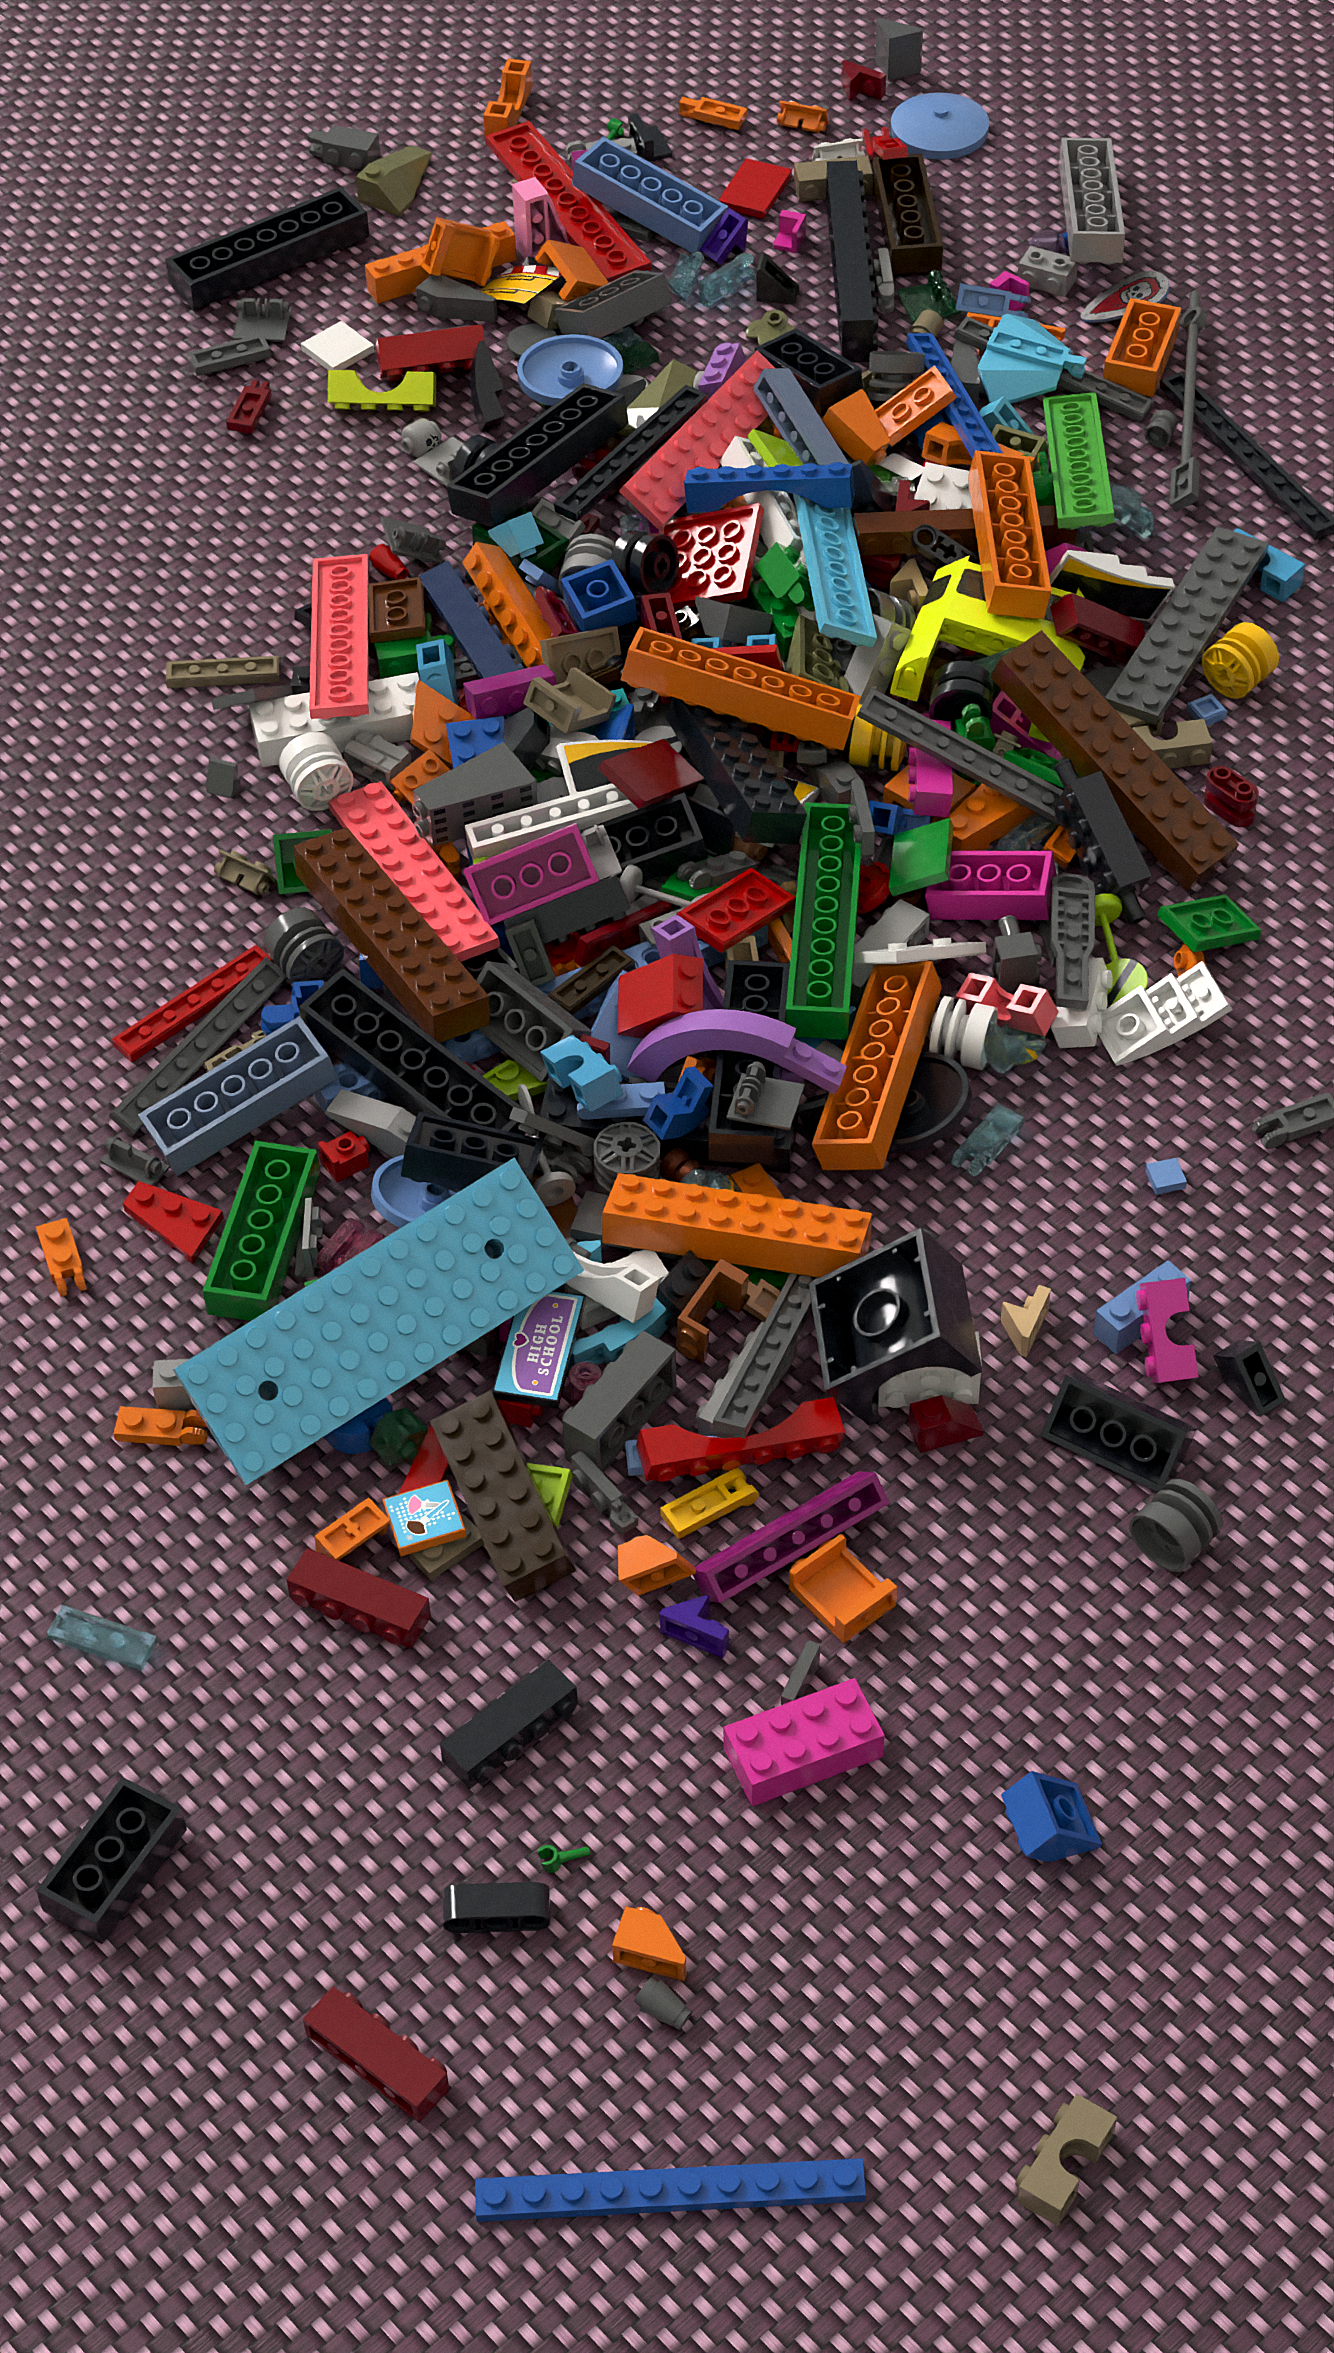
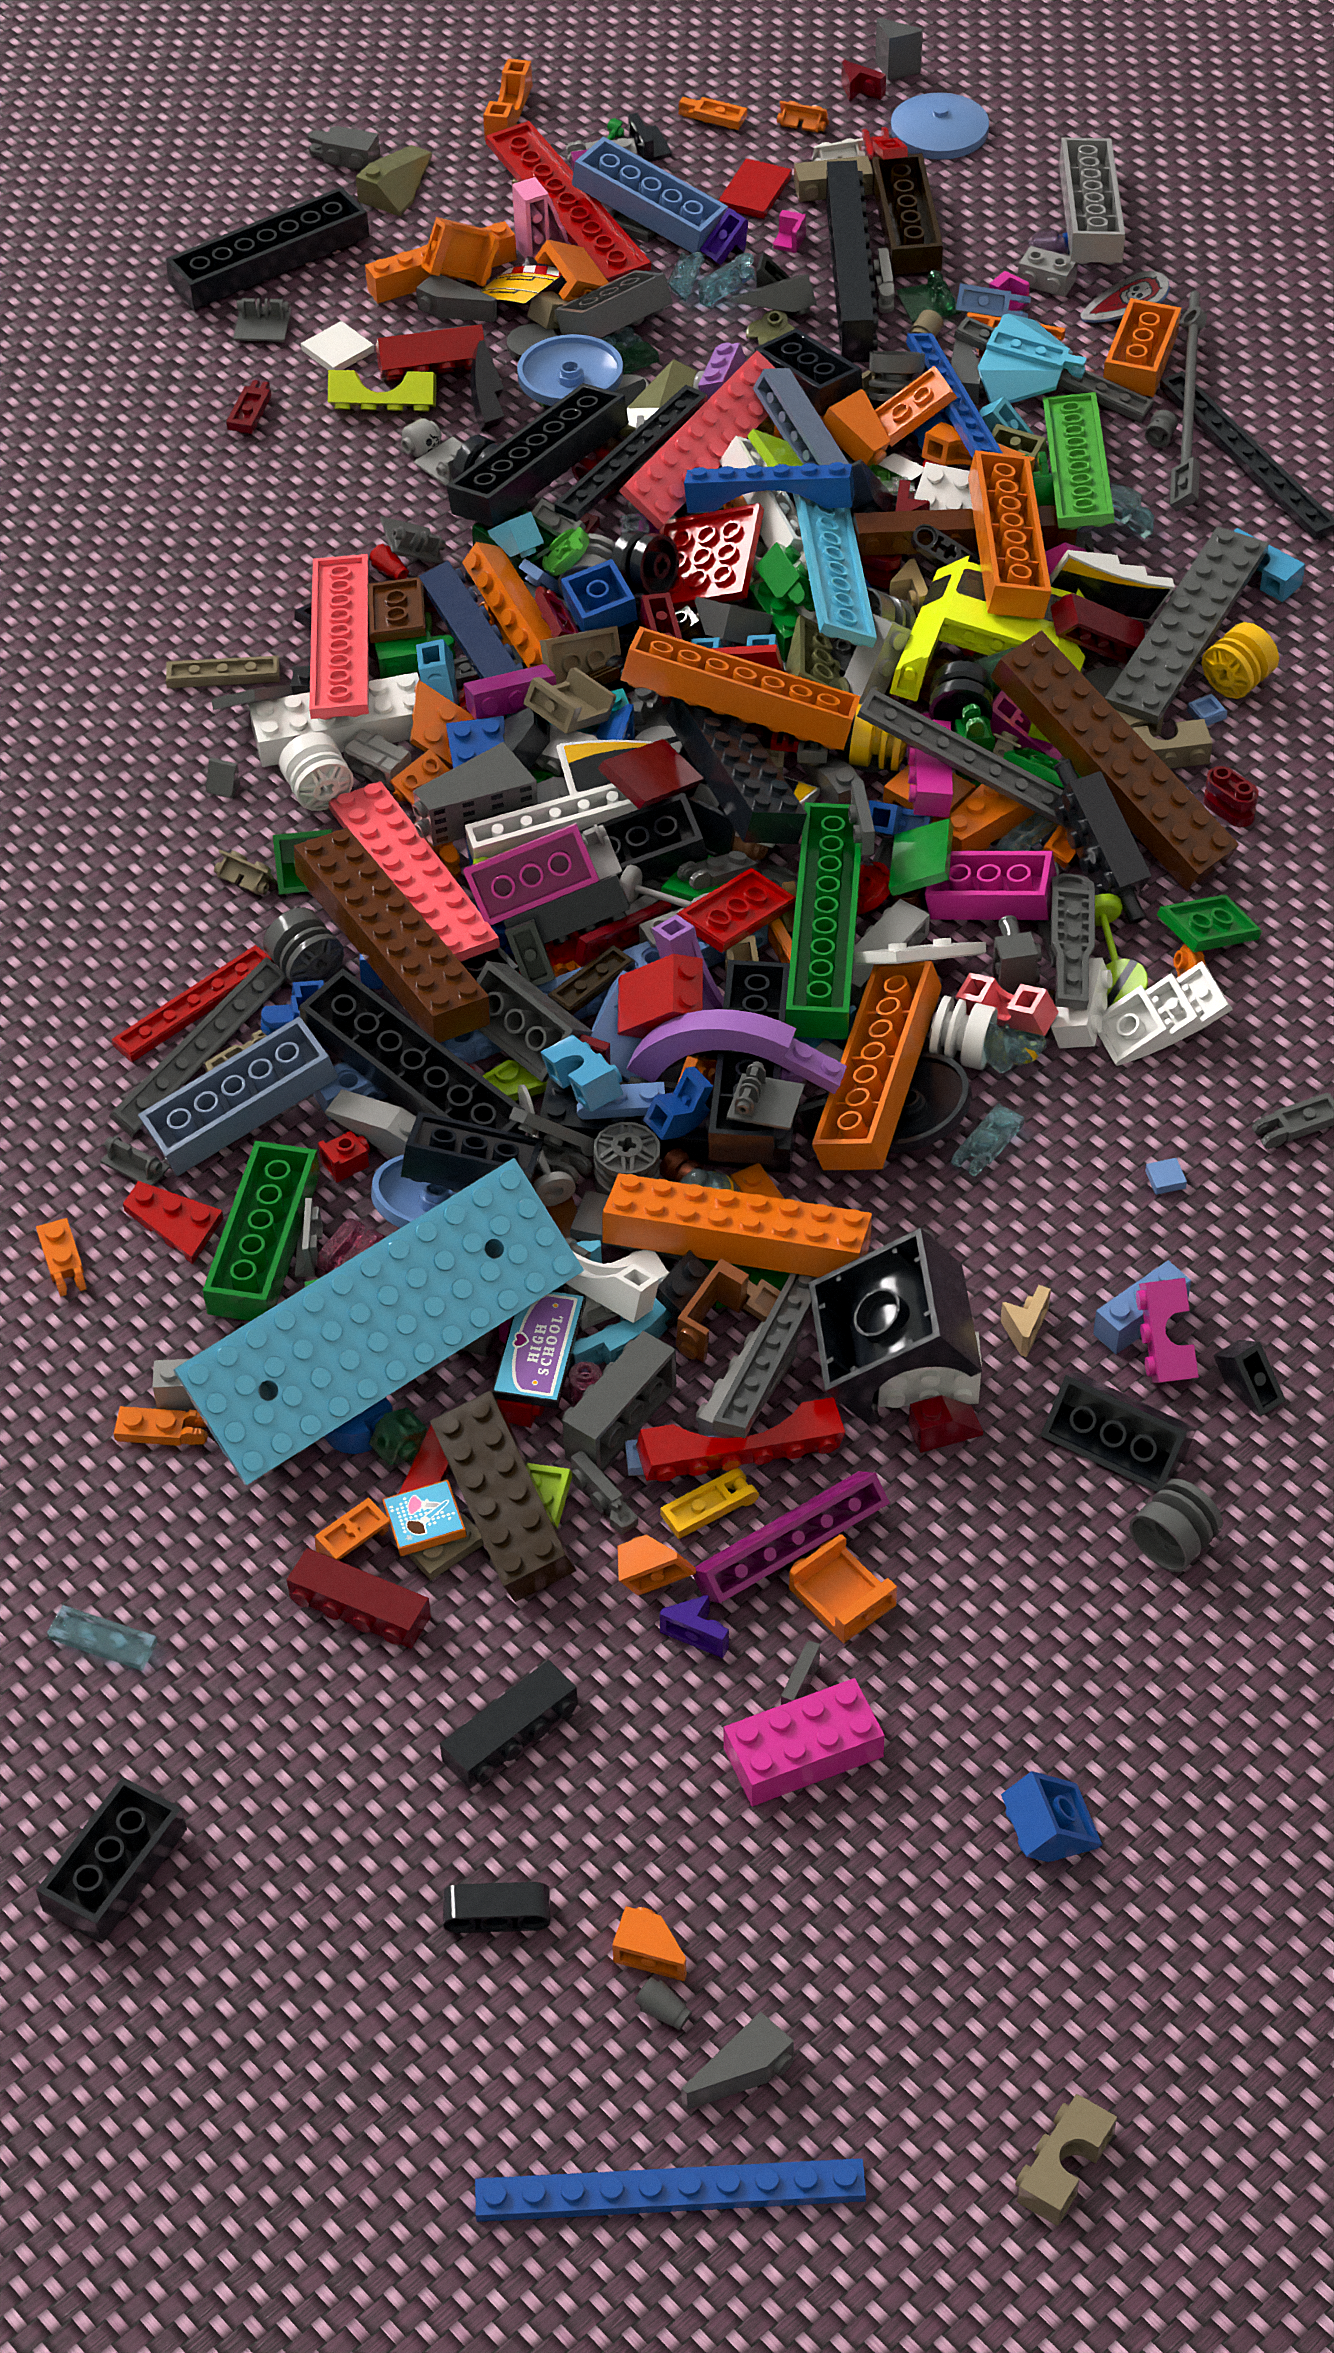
(229, 354): dark grey plate -> none
(377, 2053): dark red brick -> none
(559, 1857): green hand -> none
(565, 551): none -> bright green tile
(742, 2064): none -> dark grey slope
(787, 295): none -> dark grey slope

